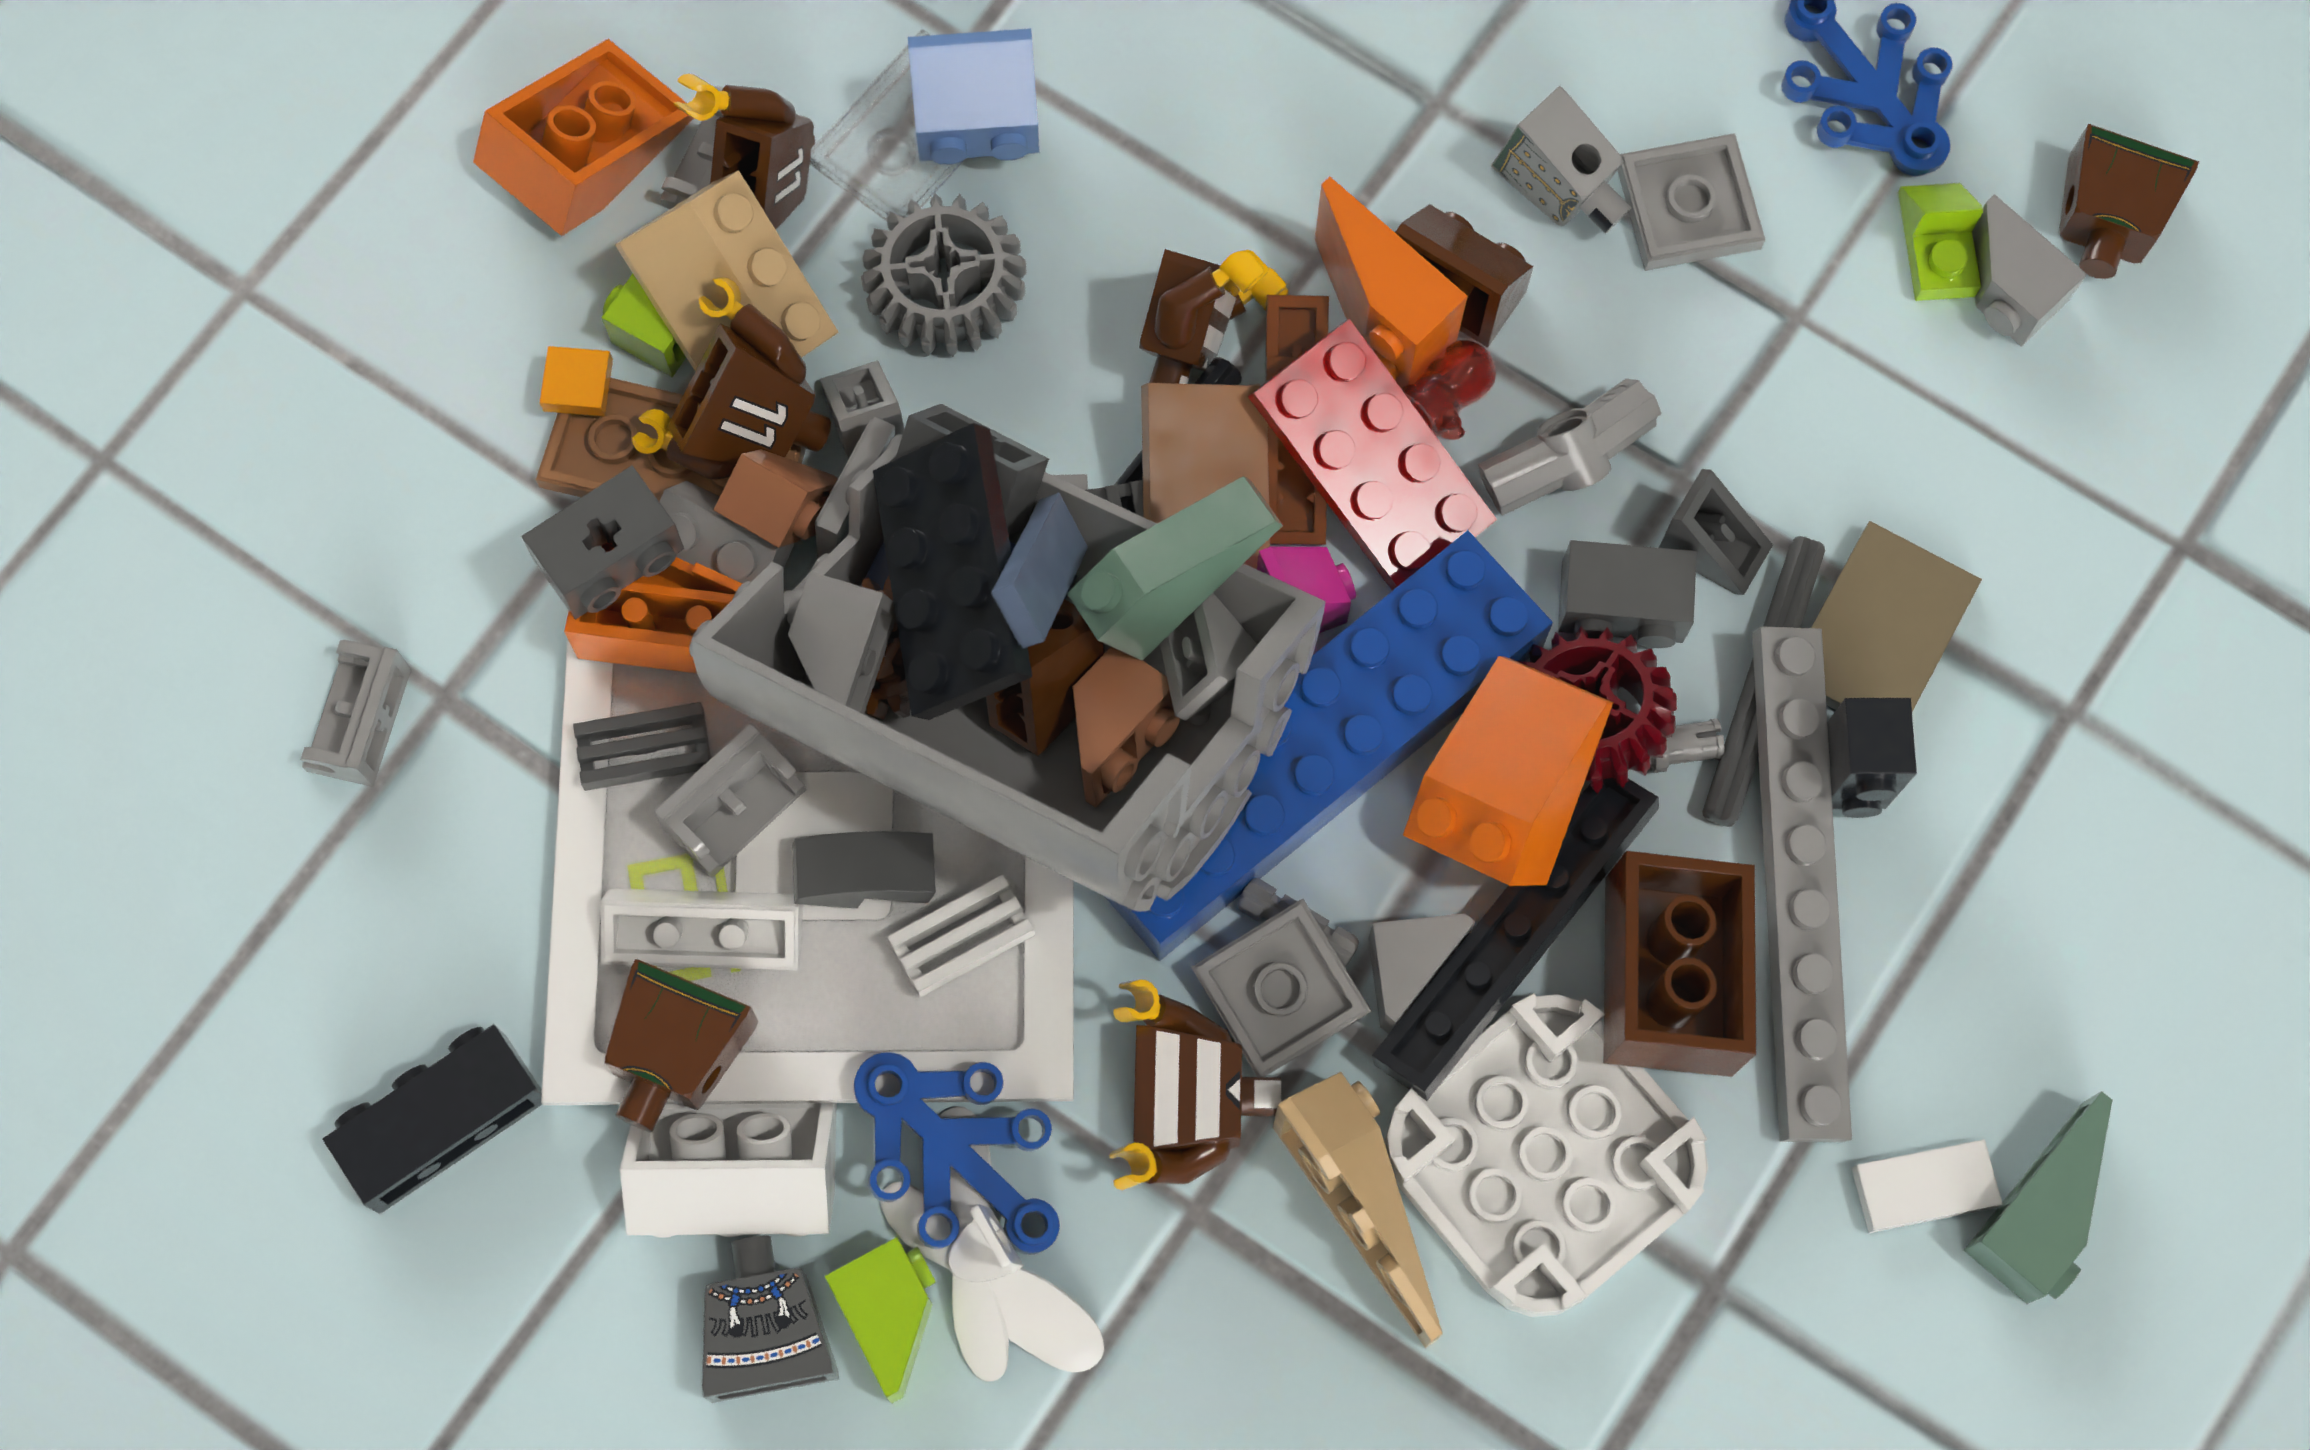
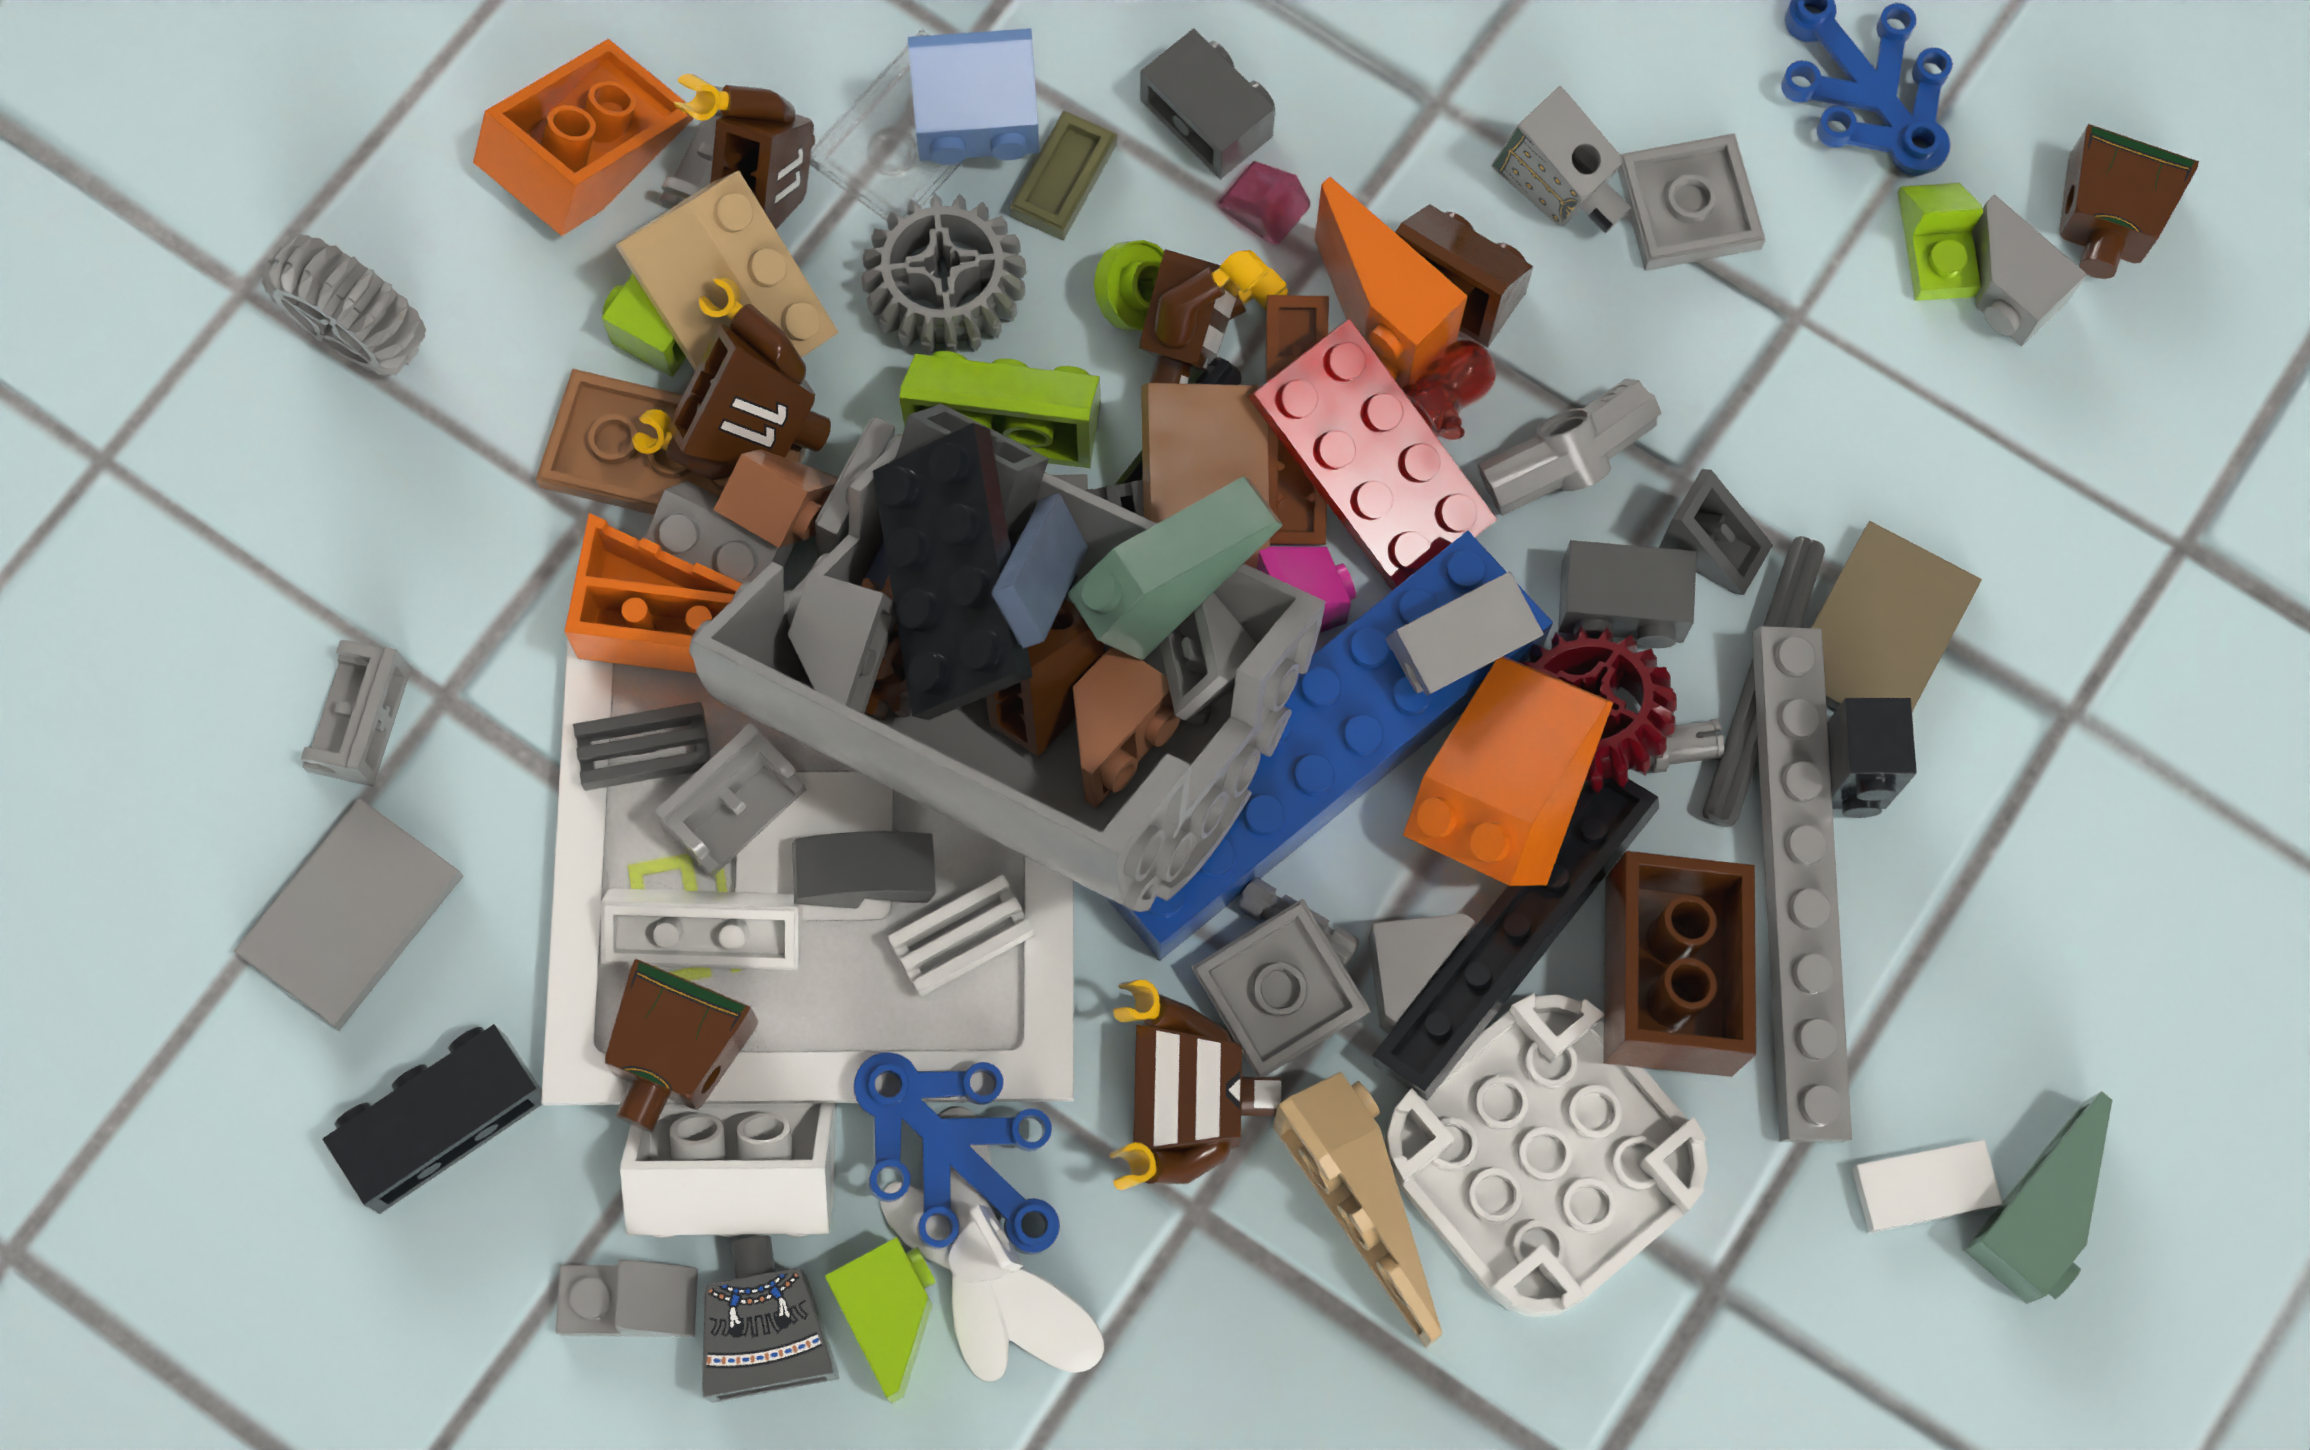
(344, 305): none -> light grey gear
(349, 913): none -> light grey tile
(576, 381): light orange tile -> none
(614, 513): dark grey brick -> none
(627, 1300): none -> light grey slope
(858, 397): light grey slope -> none
(1036, 407): none -> lime slope
(1063, 175): none -> olive tile
(1126, 282): none -> lime plate
(1208, 102): none -> dark grey brick
(1266, 201): none -> clear pink slope
(1464, 635): none -> light grey hinge

